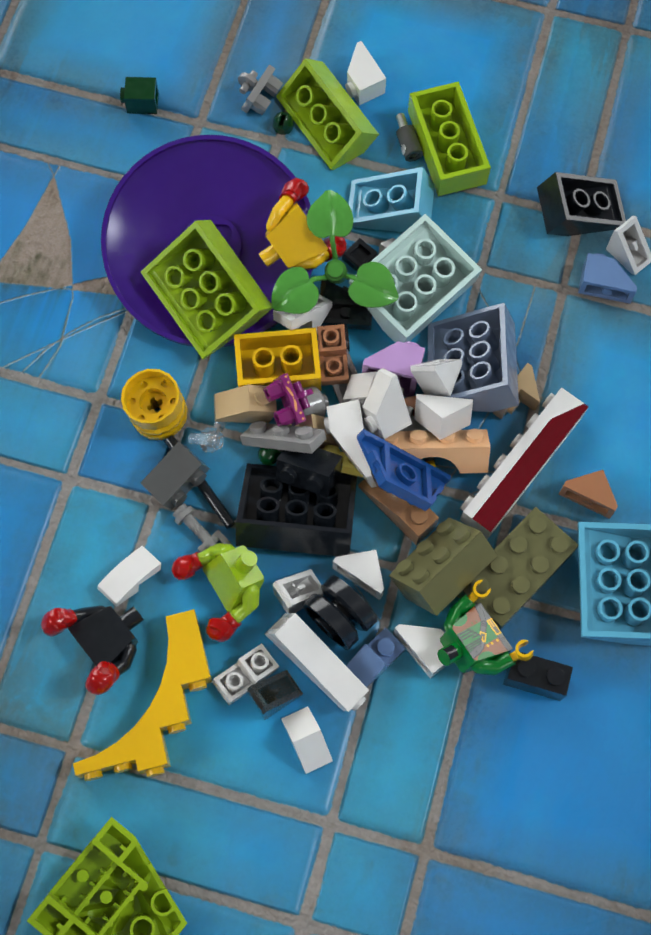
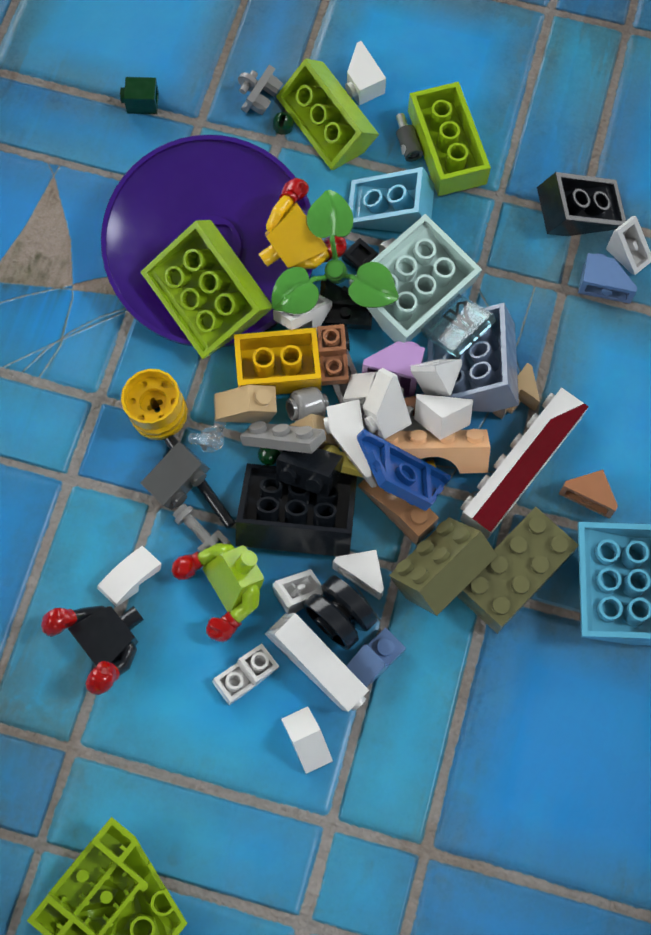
(169, 710): yellow arch -> none
(274, 693): clear smoke slope -> none
(284, 389): magenta hips -> none
(422, 645): white slope -> none
(458, 325): none -> clear light blue tile
(475, 640): torso -> none
(540, 677): black brick -> none

